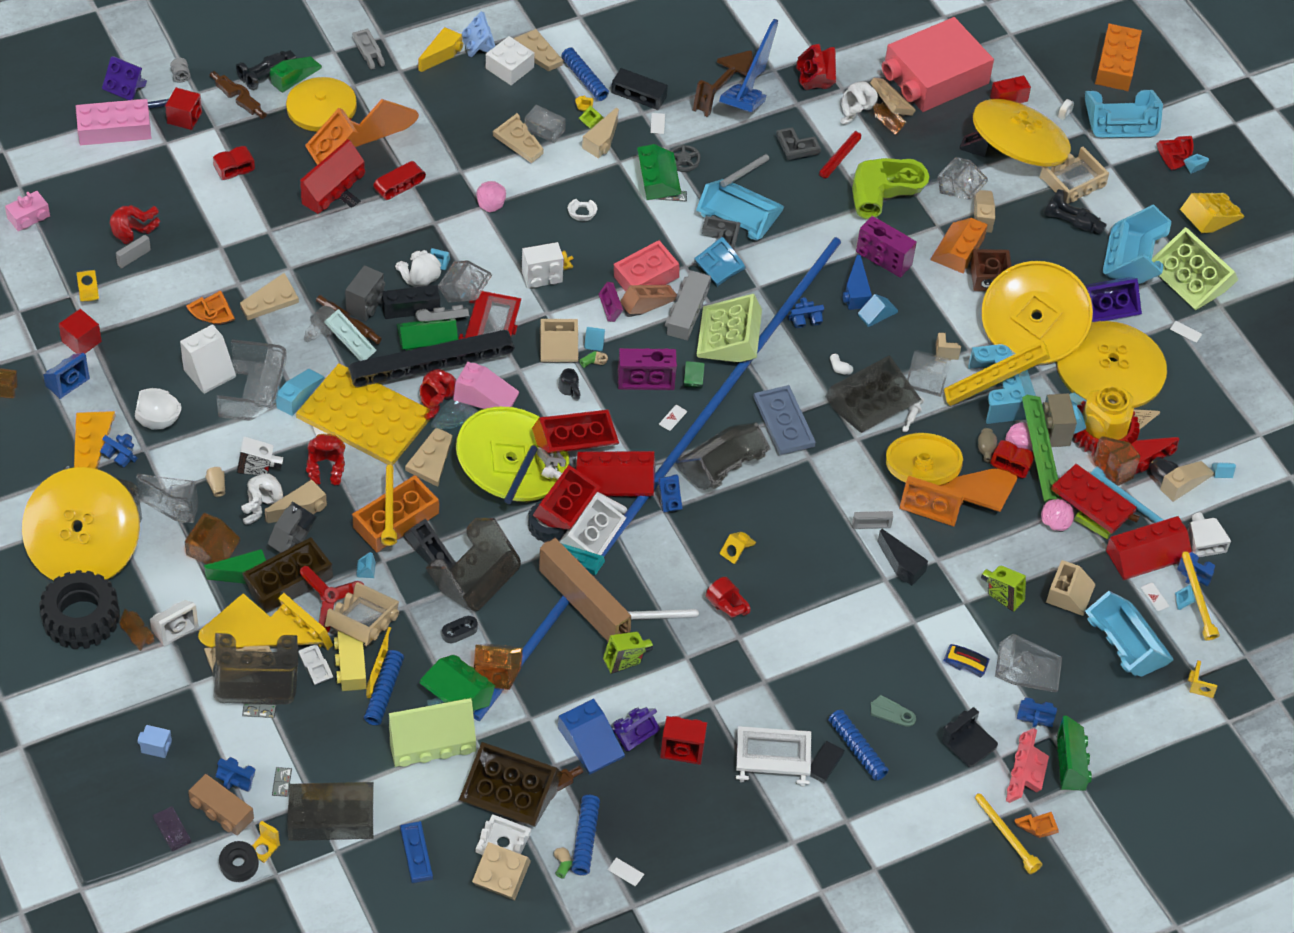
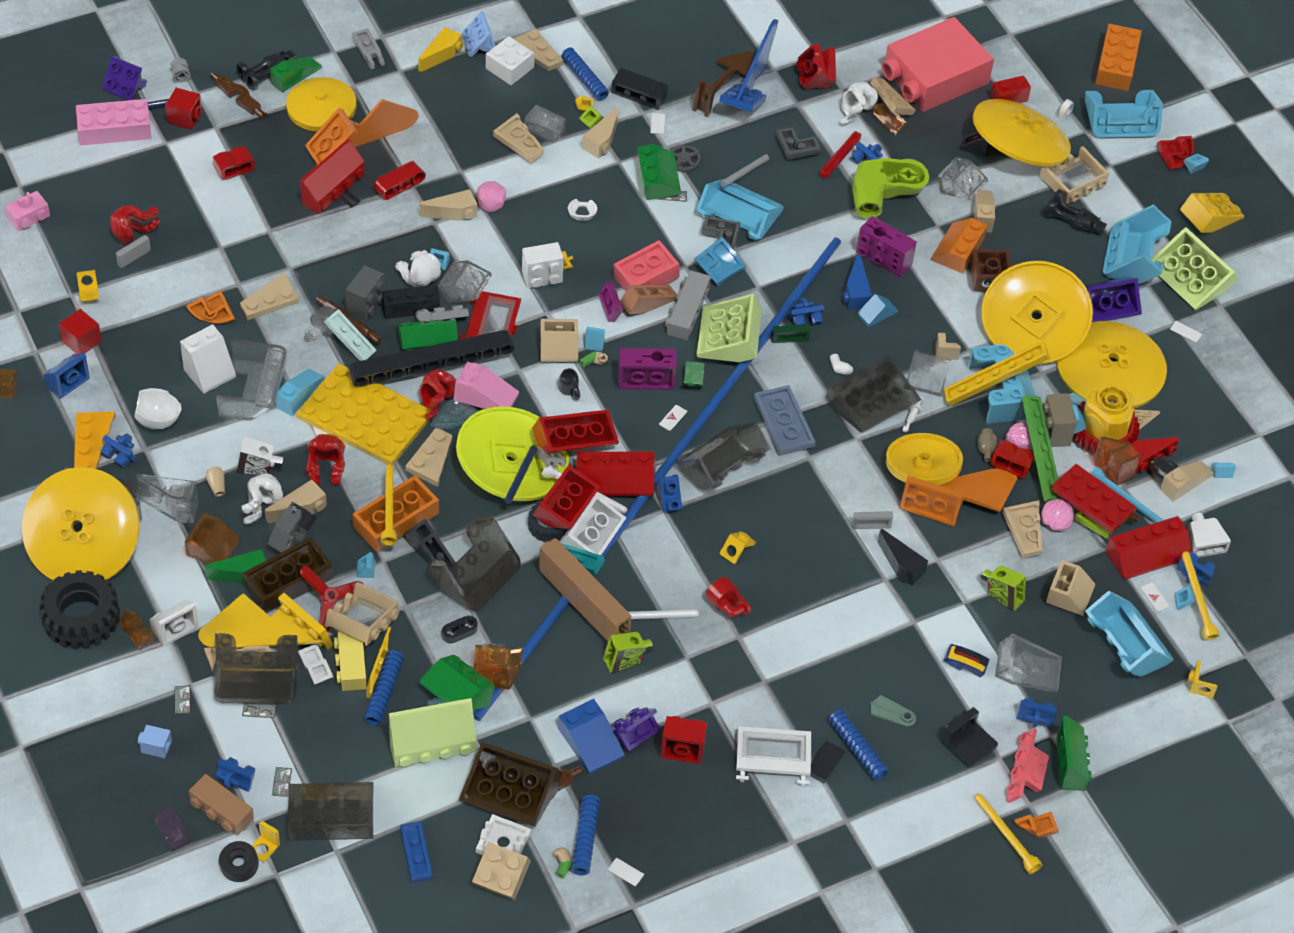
(182, 699): none -> light grey sticker
(450, 207): none -> tan slope
(790, 333): none -> dark green tile
(867, 153): none -> blue hips
(1025, 527): none -> tan wing

